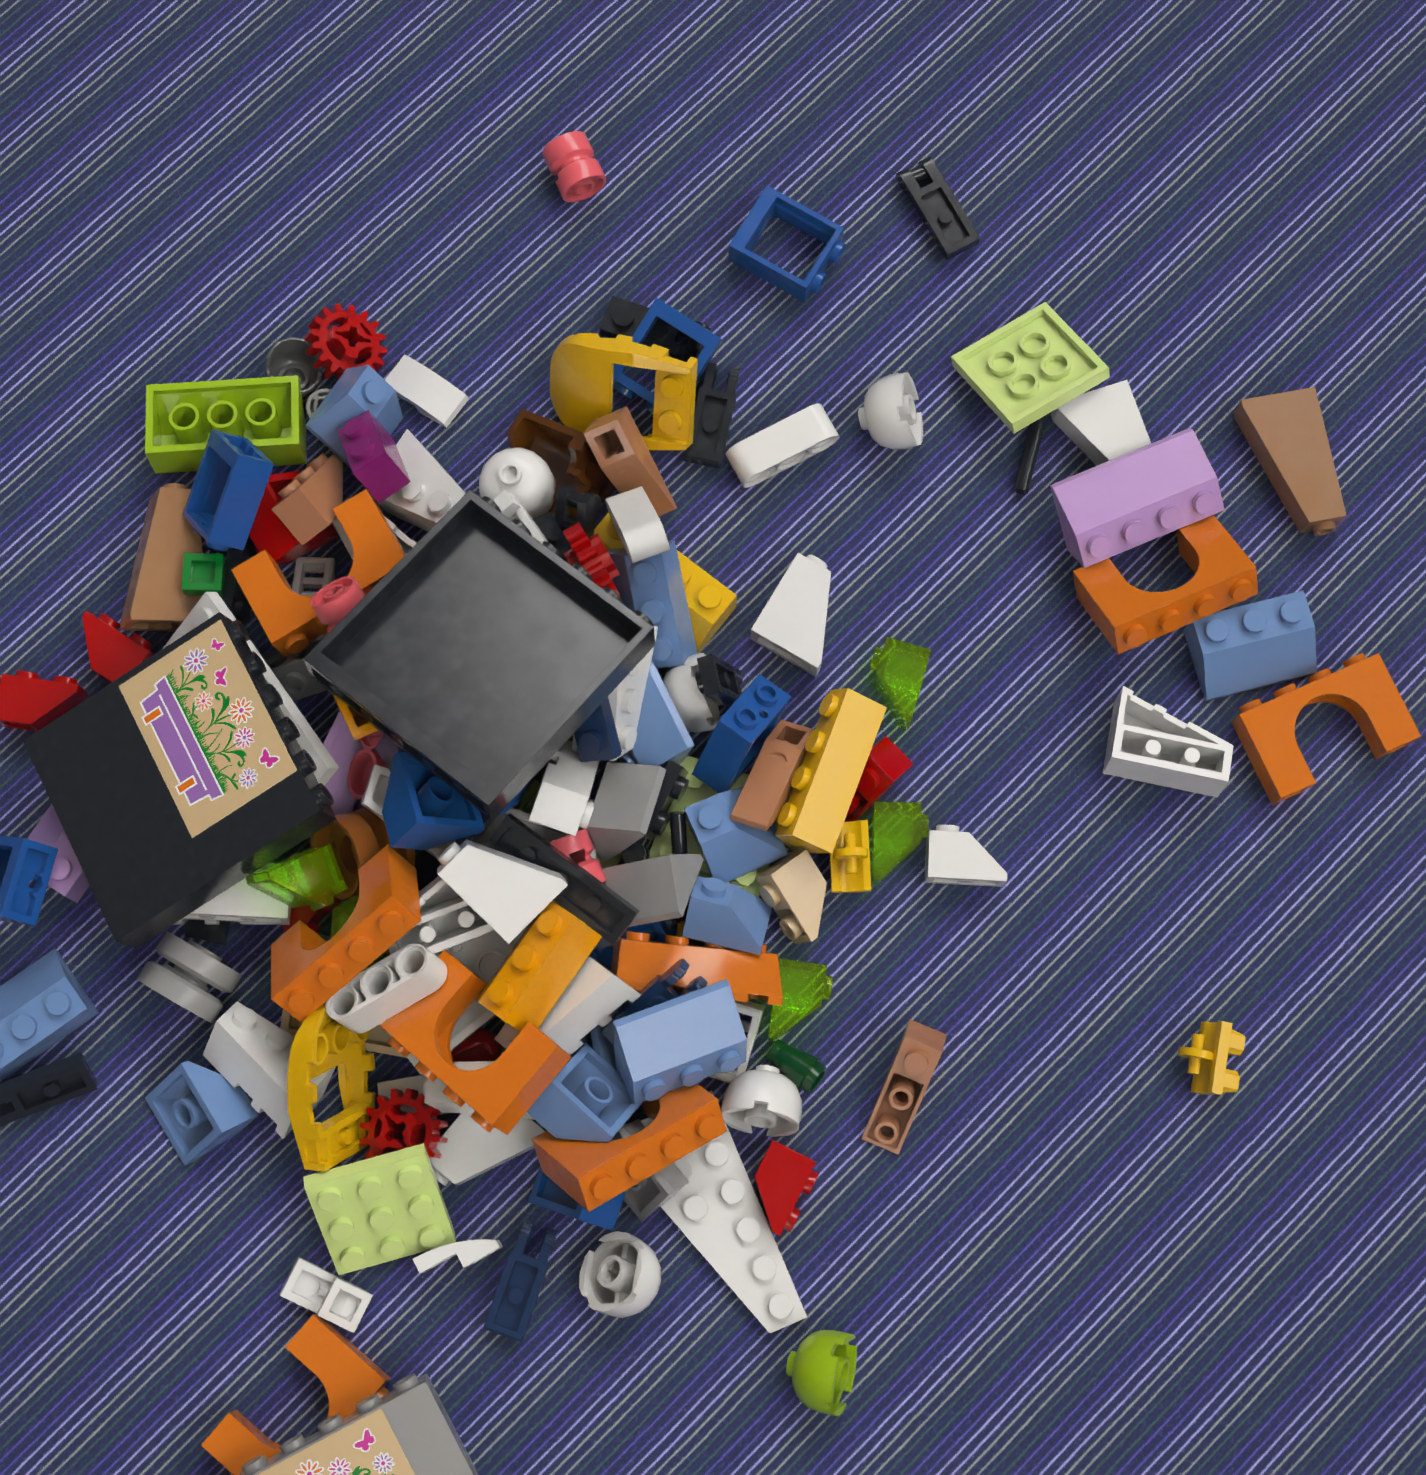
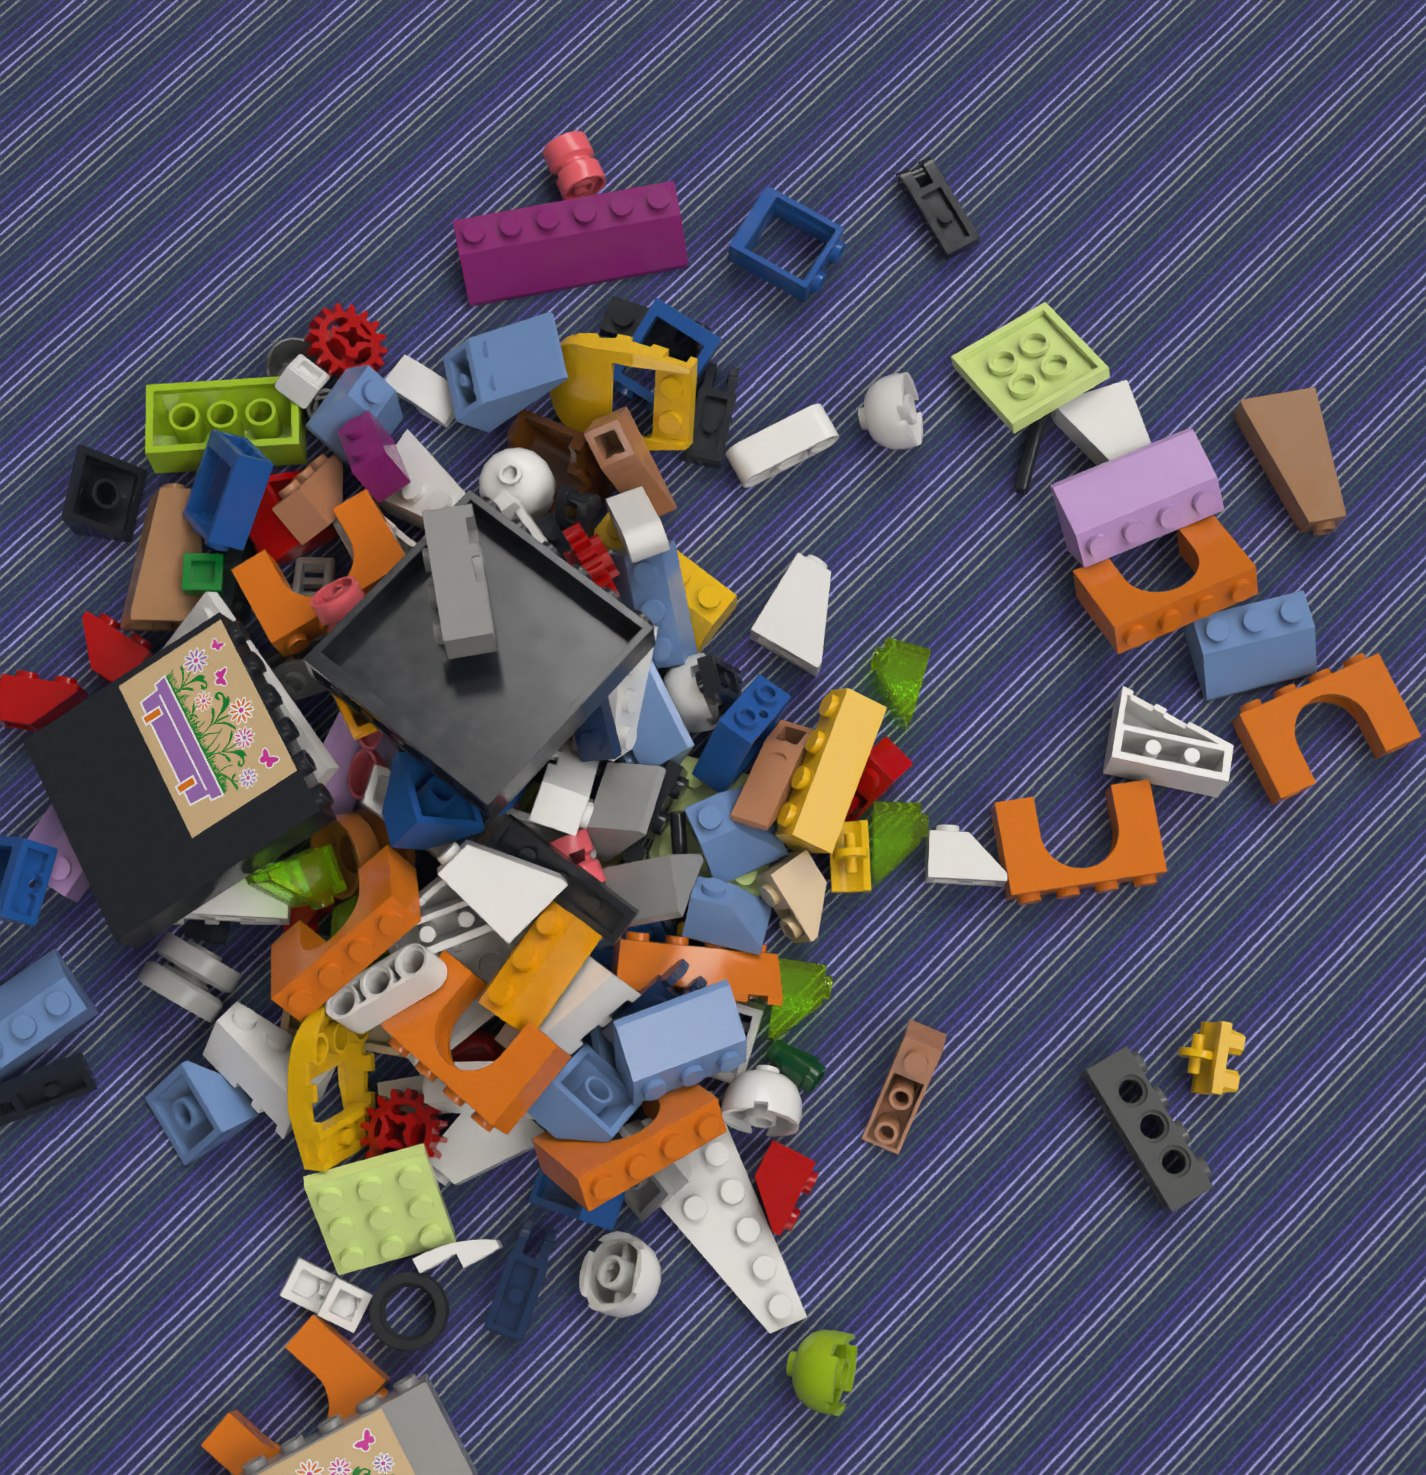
(103, 496): none -> black slope
(301, 381): none -> white slope
(378, 1311): none -> black tyre
(459, 582): none -> light grey wedge
(504, 371): none -> medium blue slope
(571, 243): none -> magenta slope
(1033, 872): none -> orange arch
(1169, 1189): none -> dark grey brick

